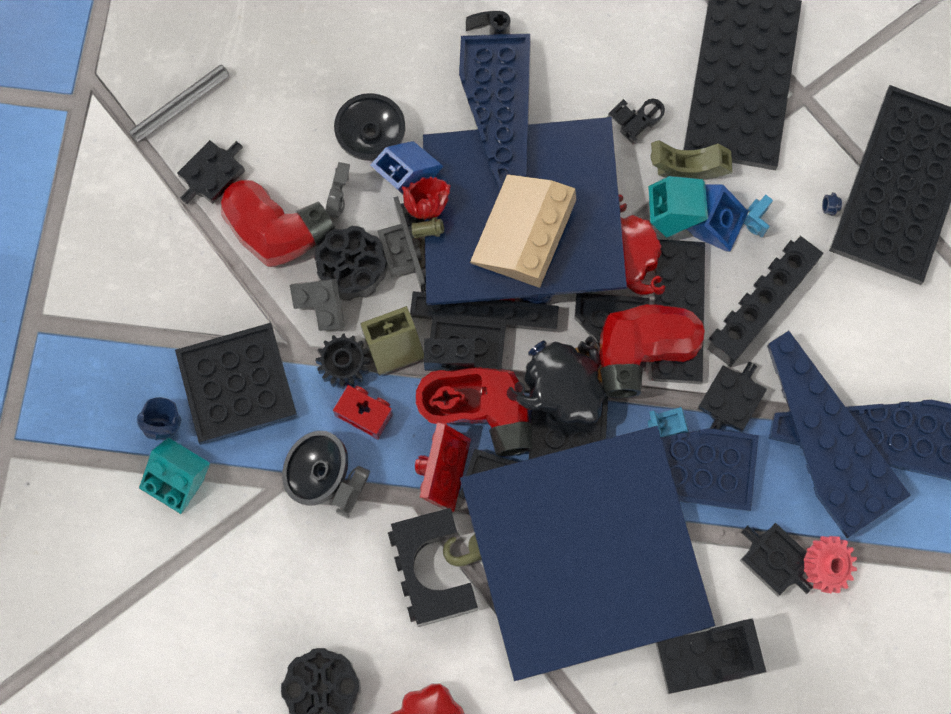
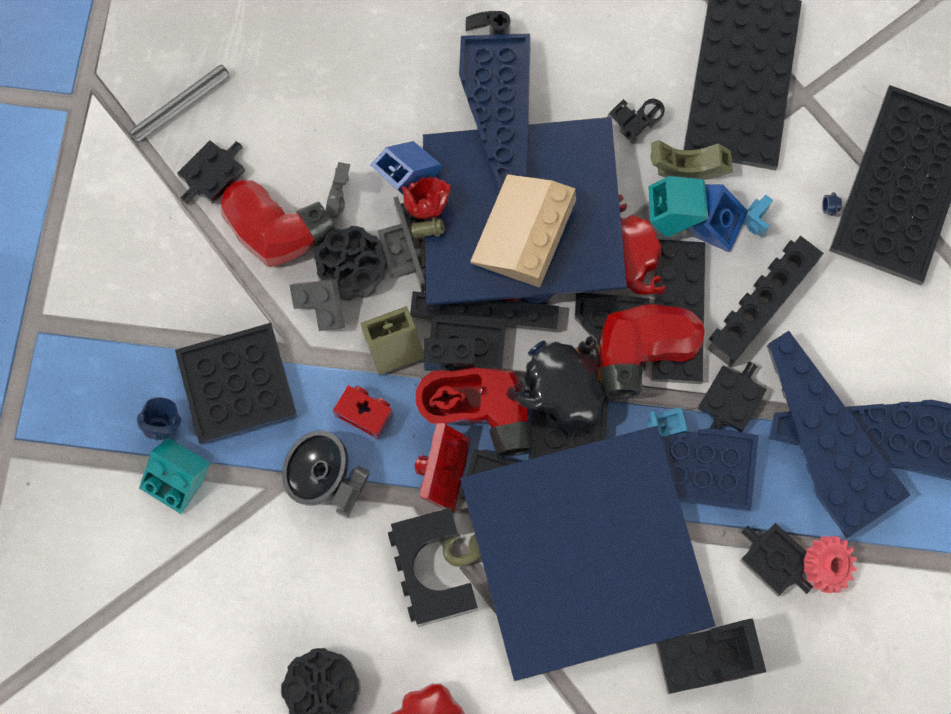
(345, 373): black gear -> none
(369, 114): black dish -> none

